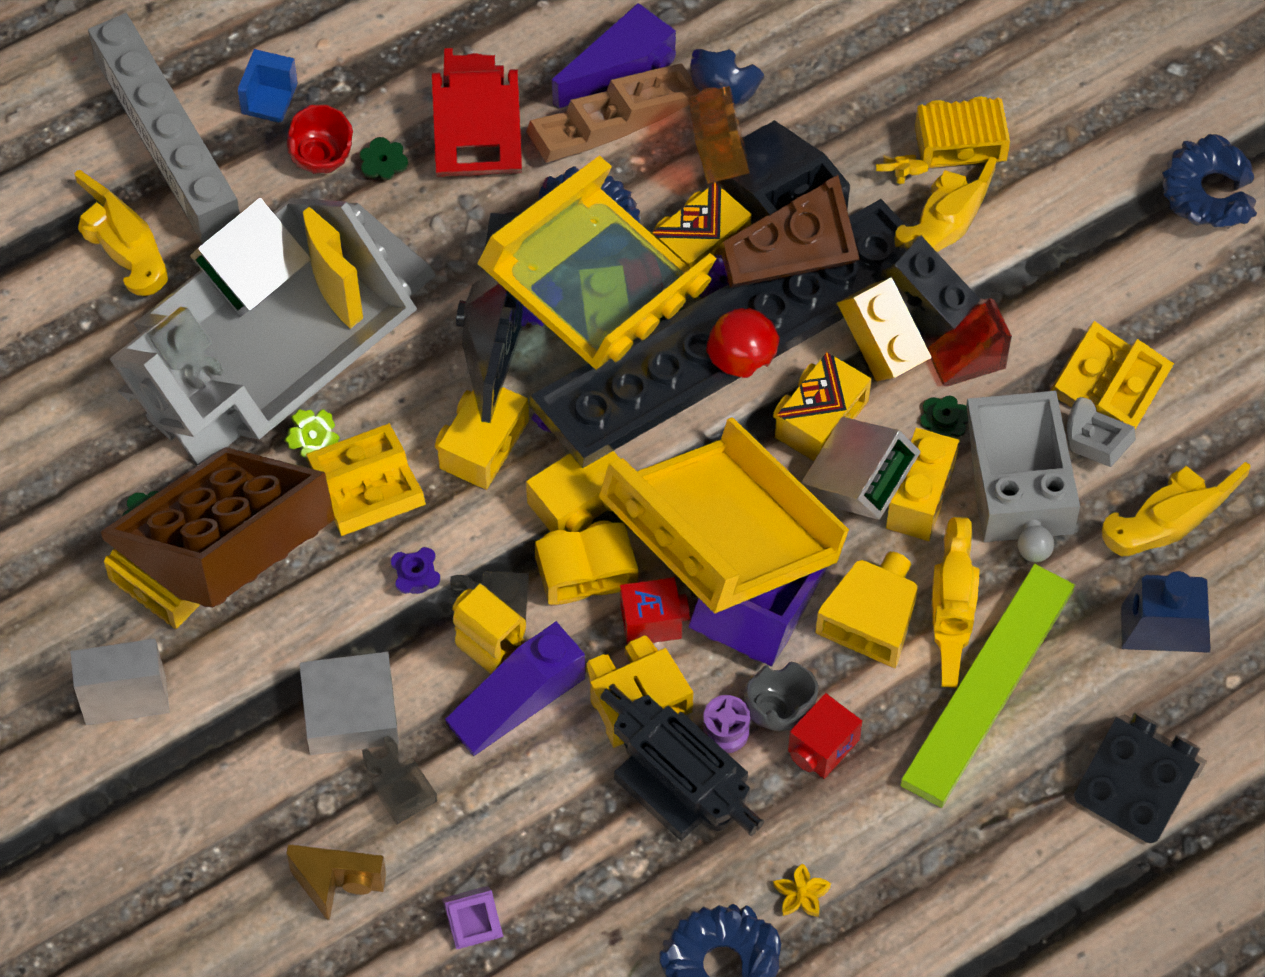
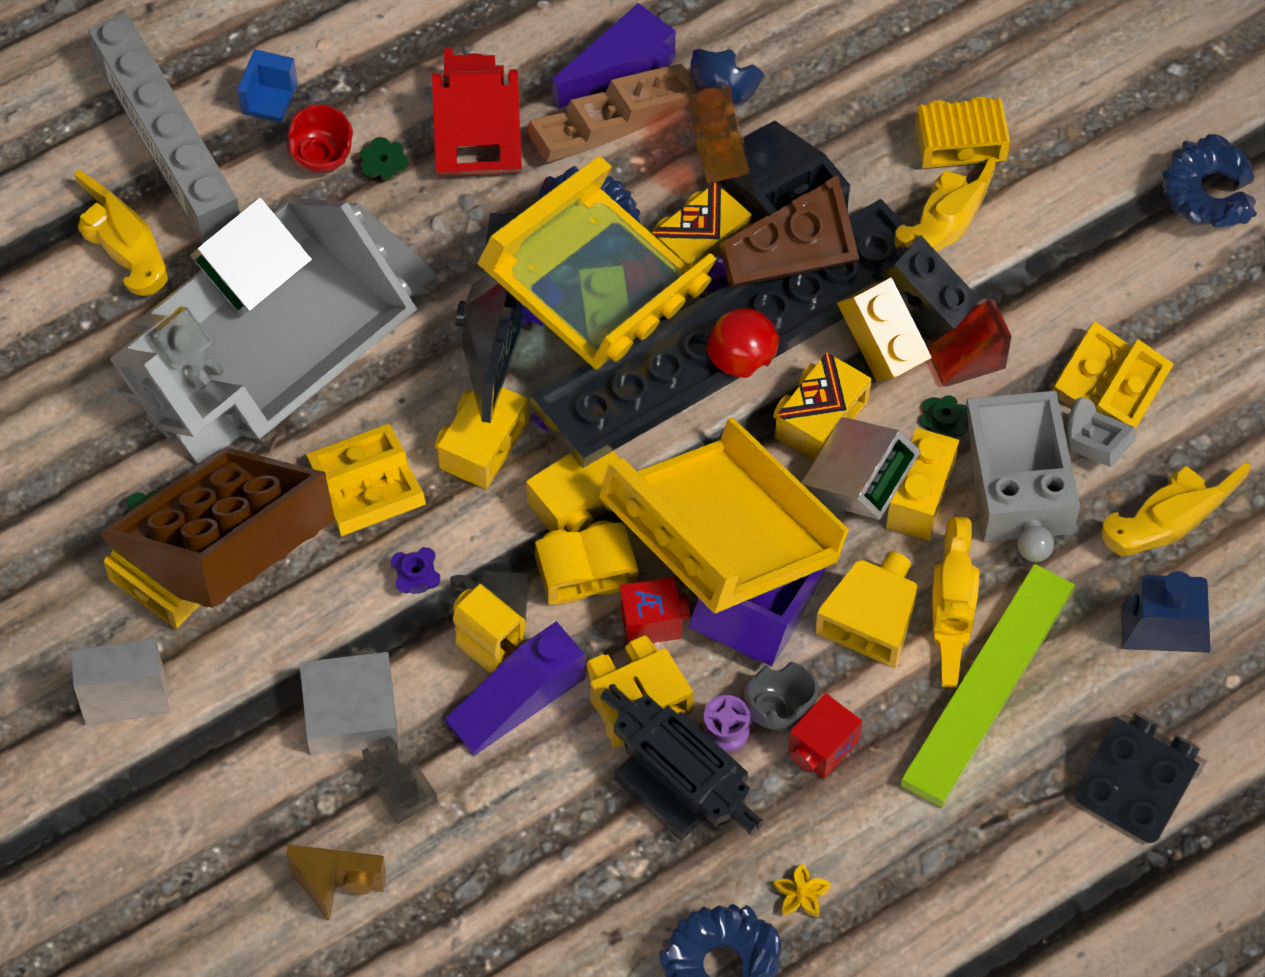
(311, 431): lime plant -> none
(332, 272): yellow slope -> none
(472, 917): medium lavender slope -> none
(902, 166): yellow plant -> none

